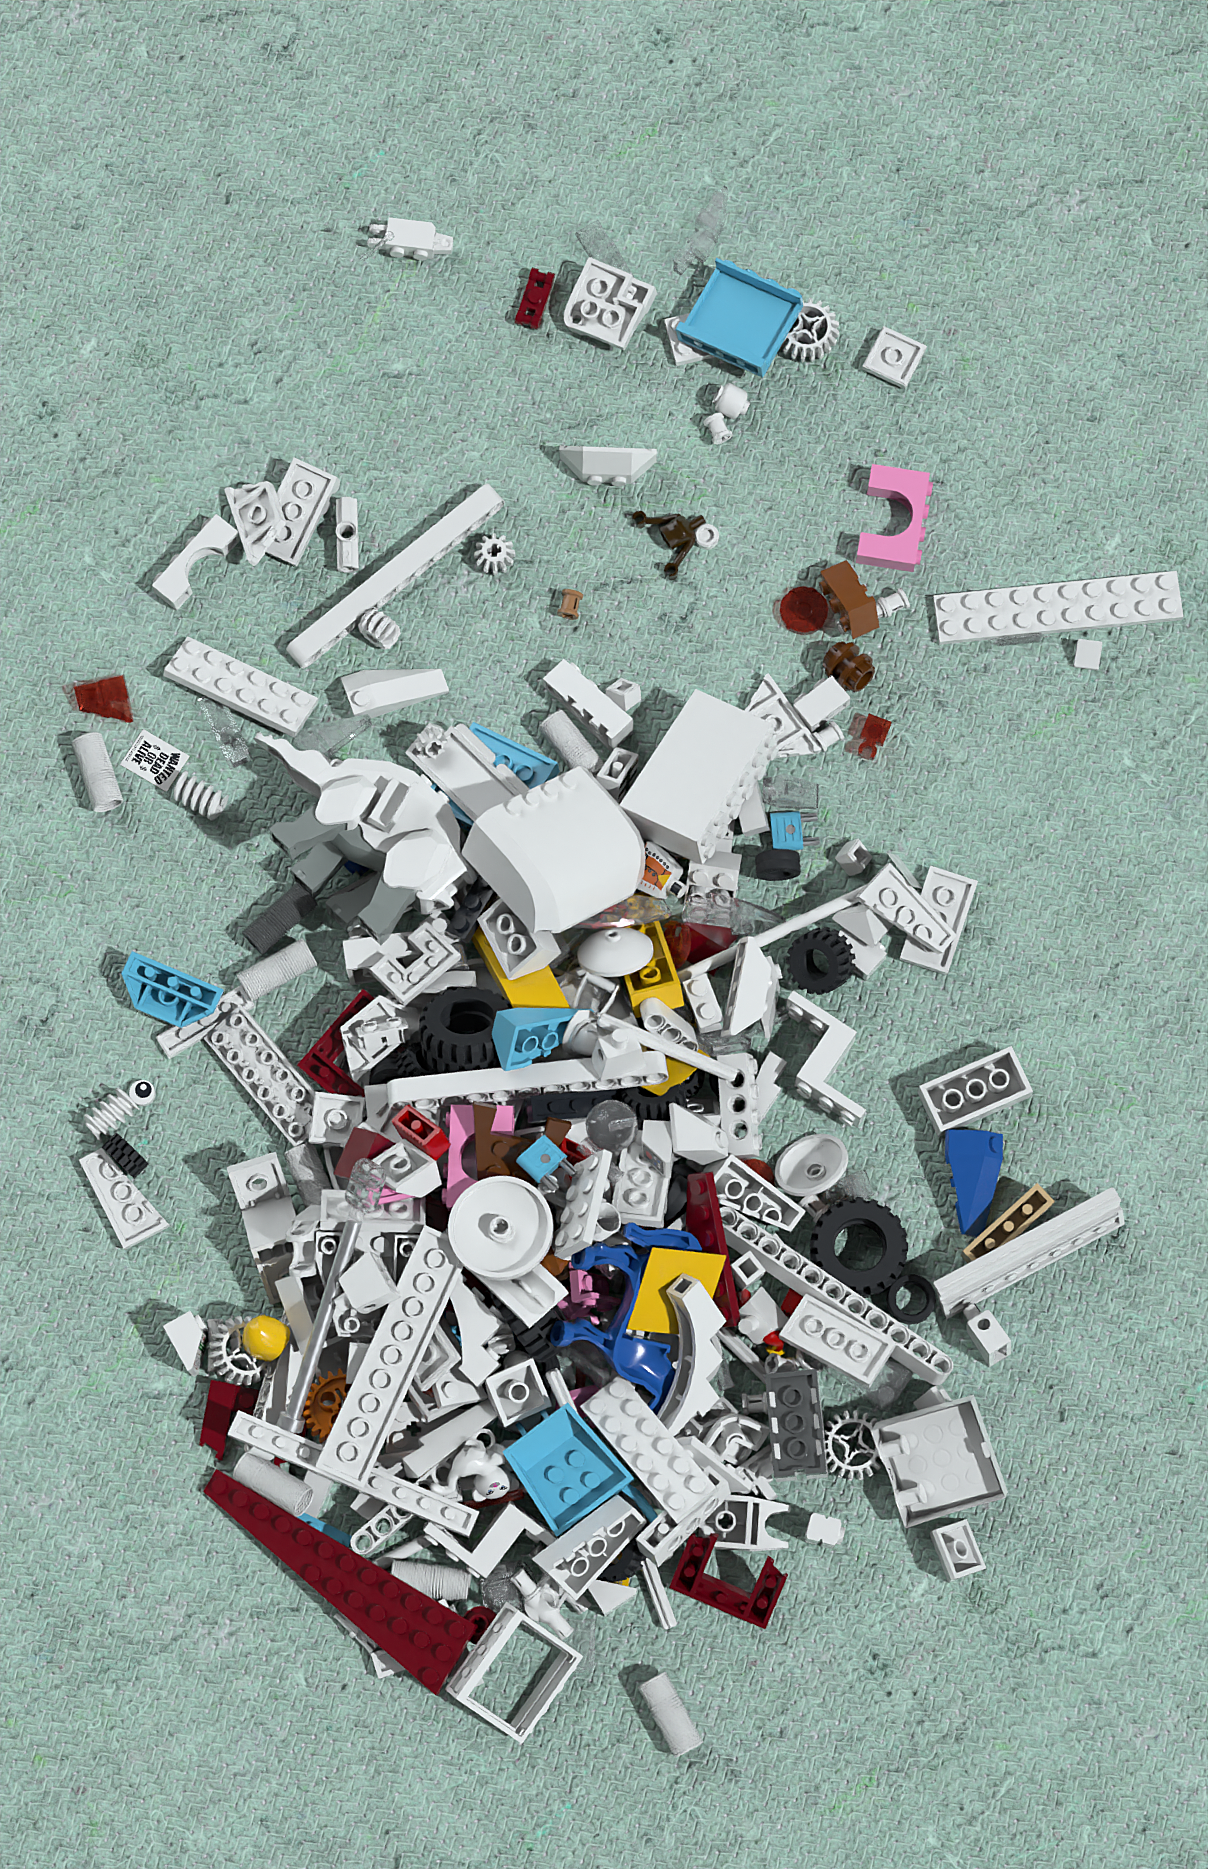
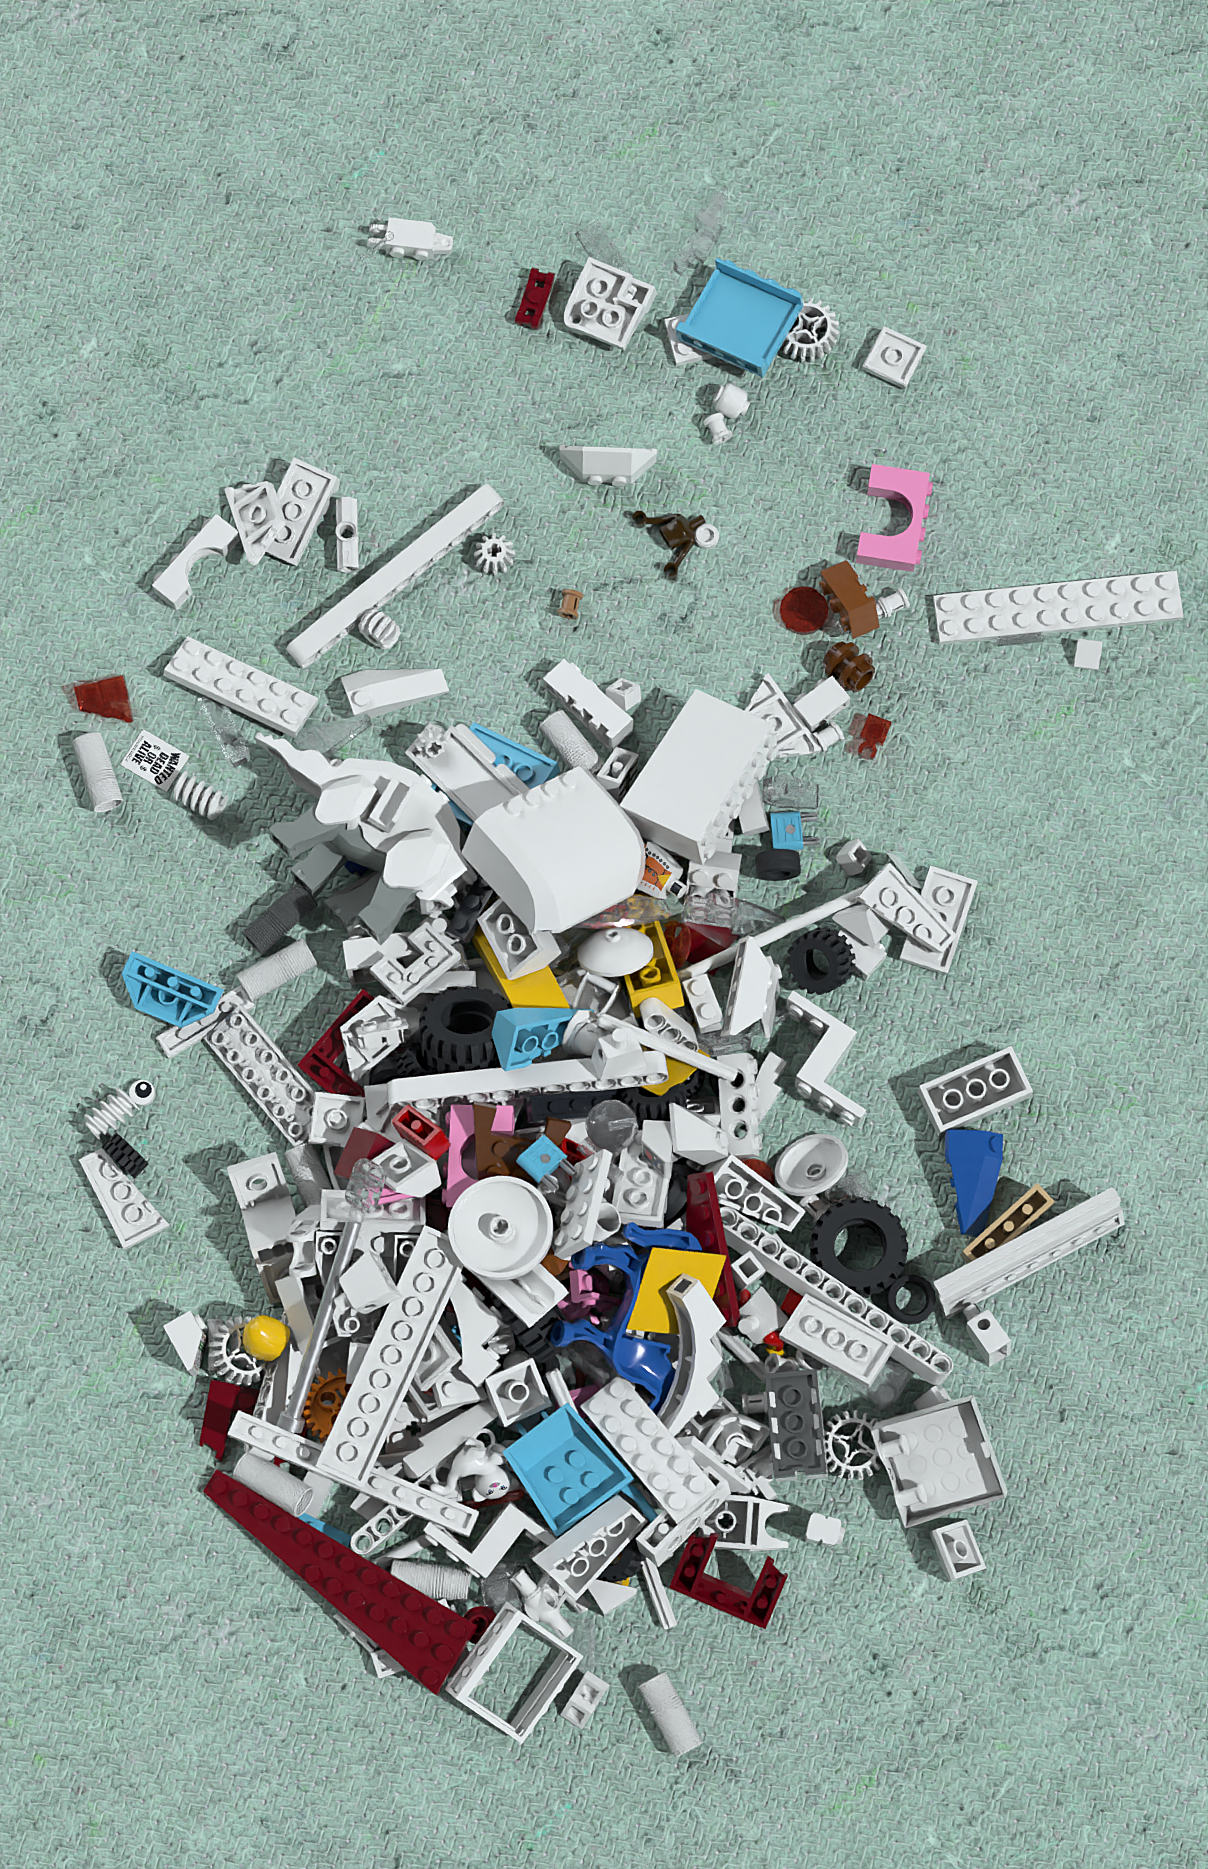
(584, 1700): none -> white slope

